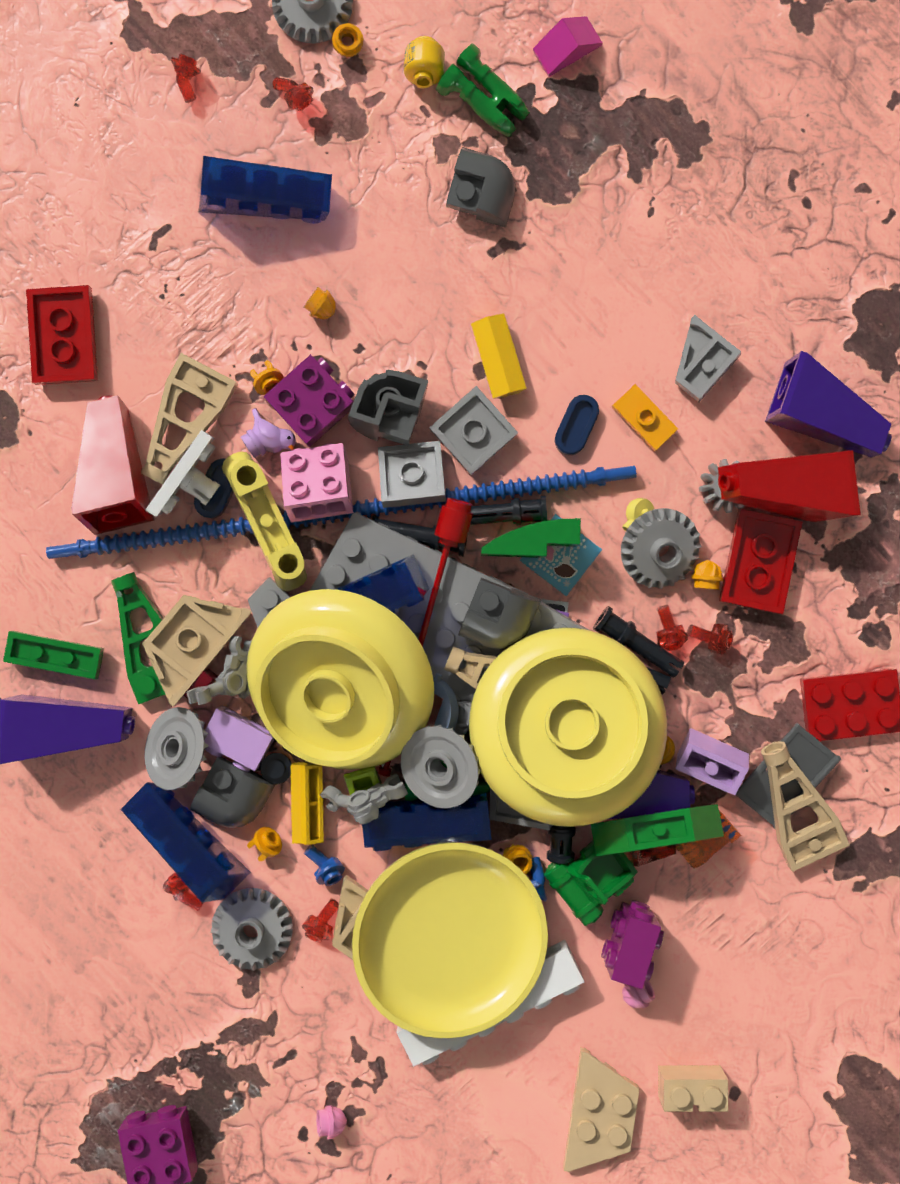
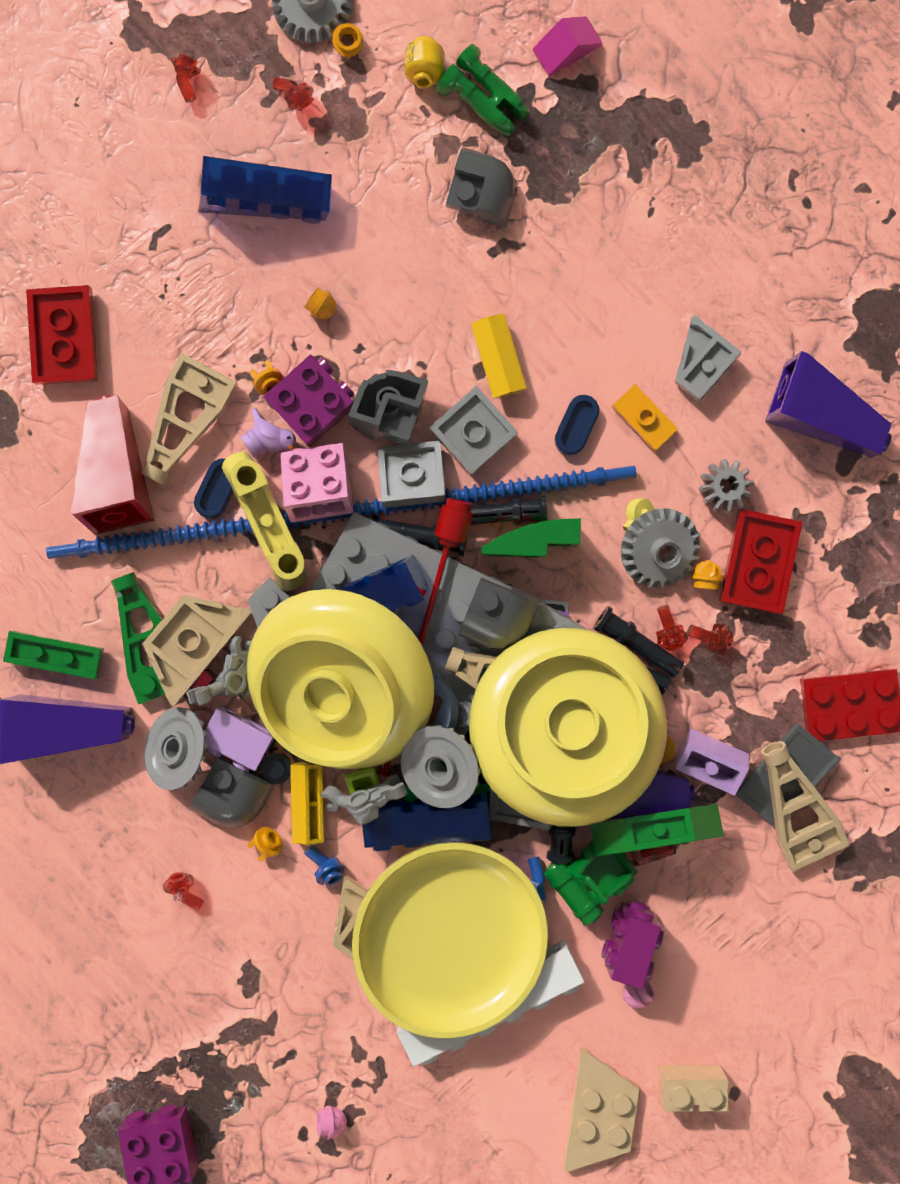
(185, 843): clear blue wedge -> none
(187, 478): white plate -> none
(265, 914): light grey gear -> none
(318, 927): clear red plate -> none
(519, 856): light orange plate -> none
(564, 564): medium azure sticker -> none
(700, 851): clear orange leg -> none
(799, 486): red slope -> none

